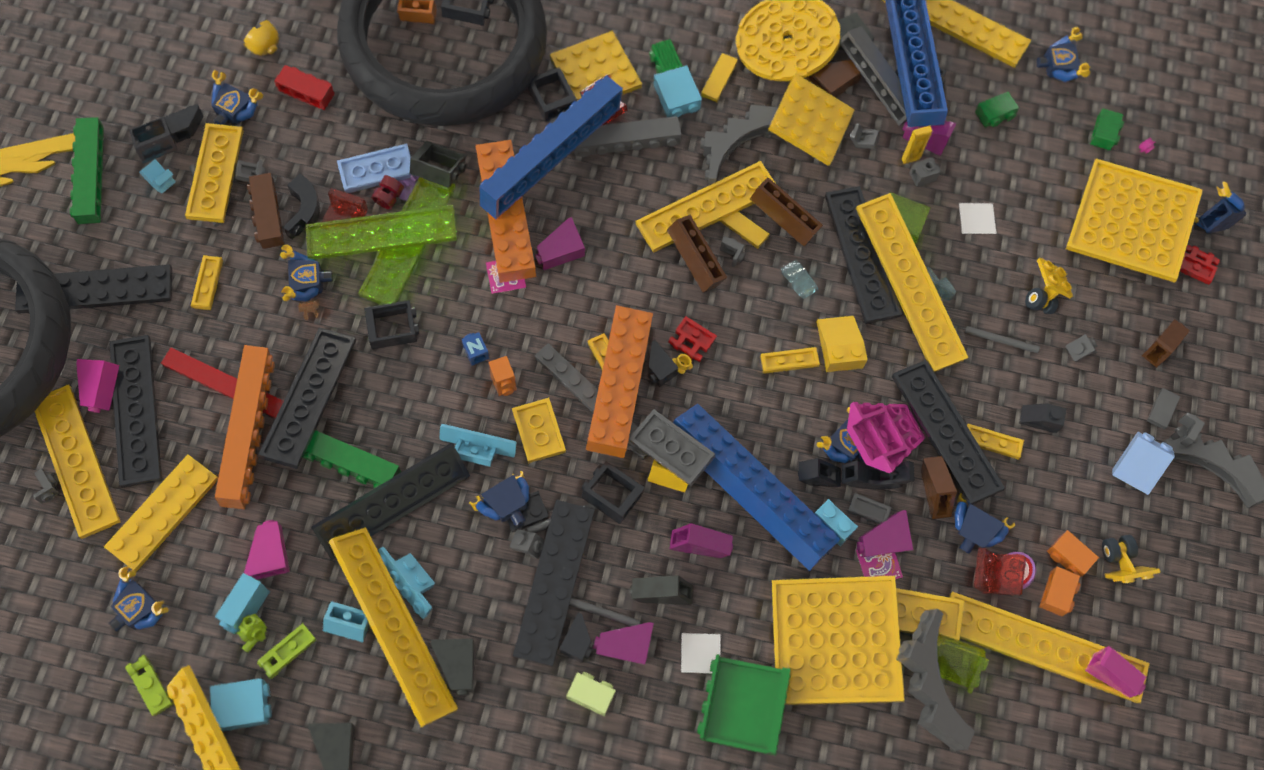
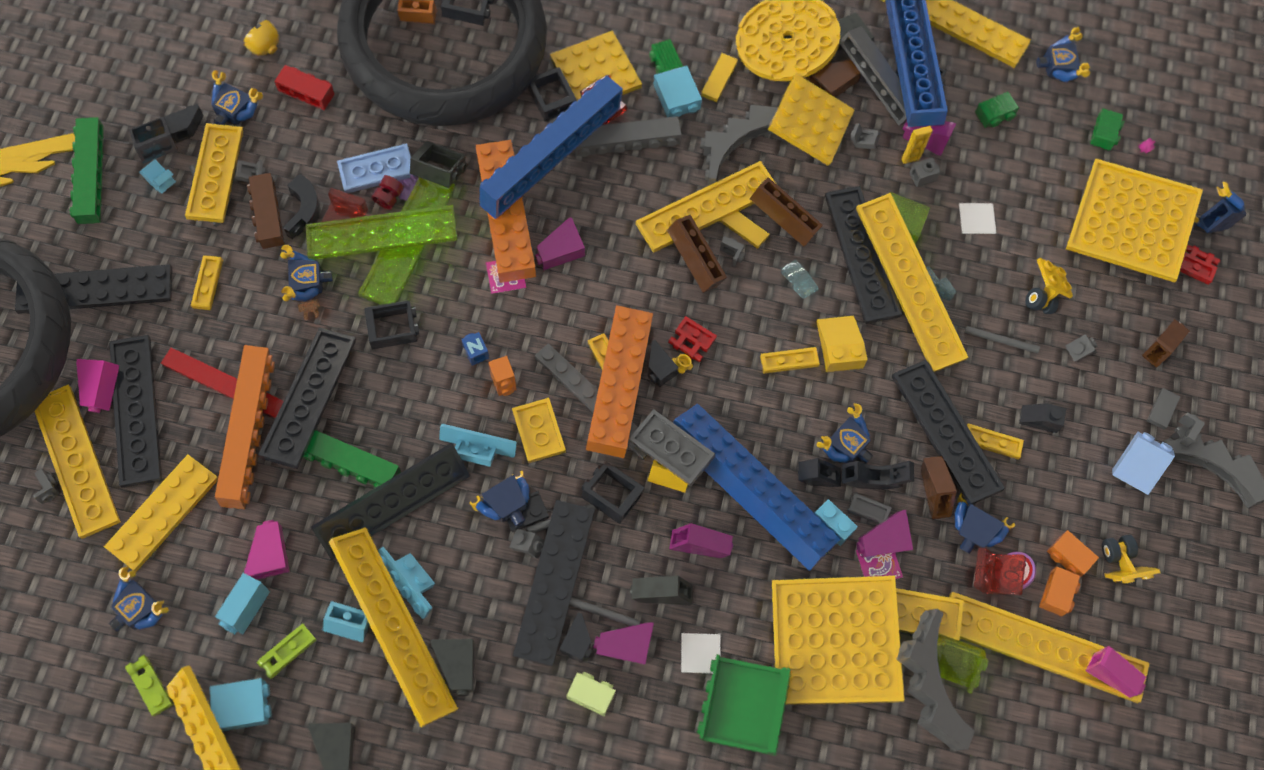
(251, 630): lime piece -> none
(883, 433): dark pink wedge -> none

